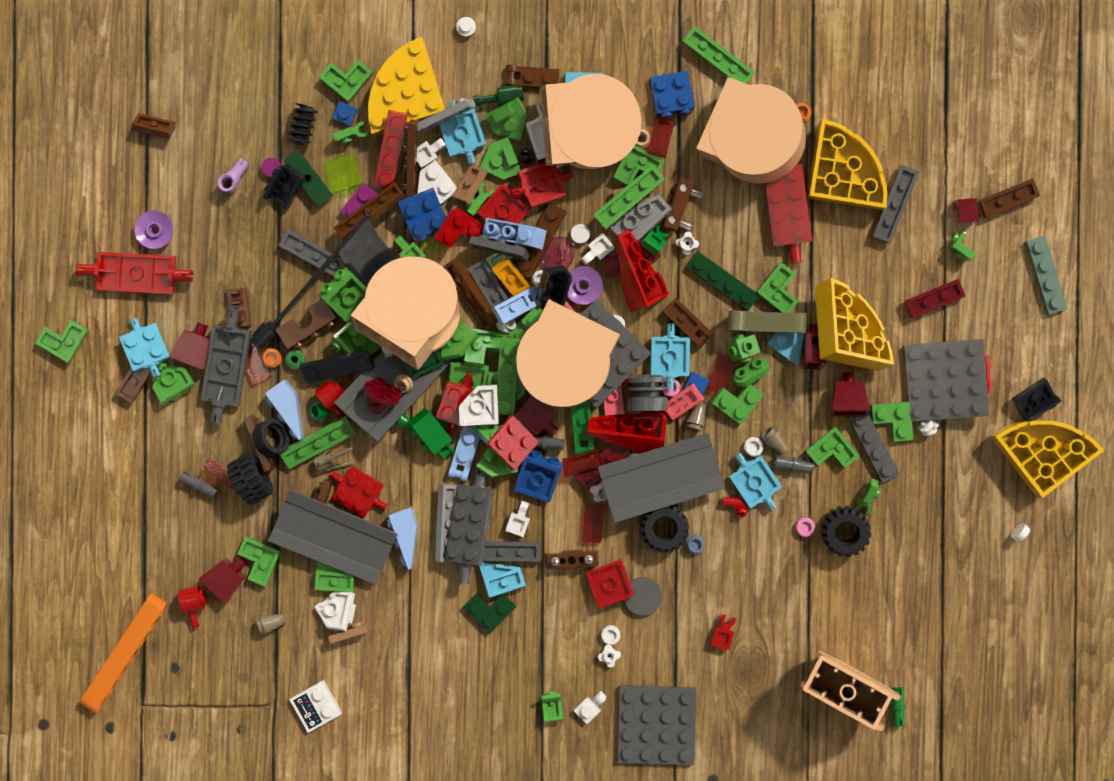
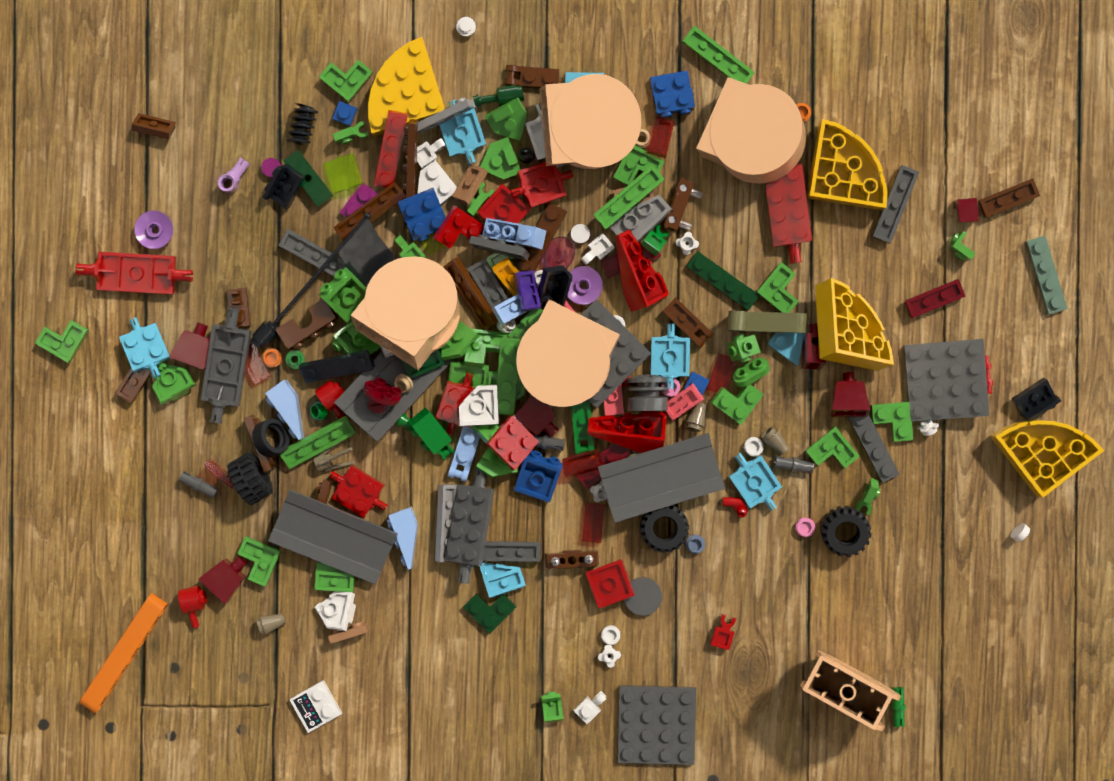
(518, 522): white plate -> none
(527, 290): none -> dark purple plate

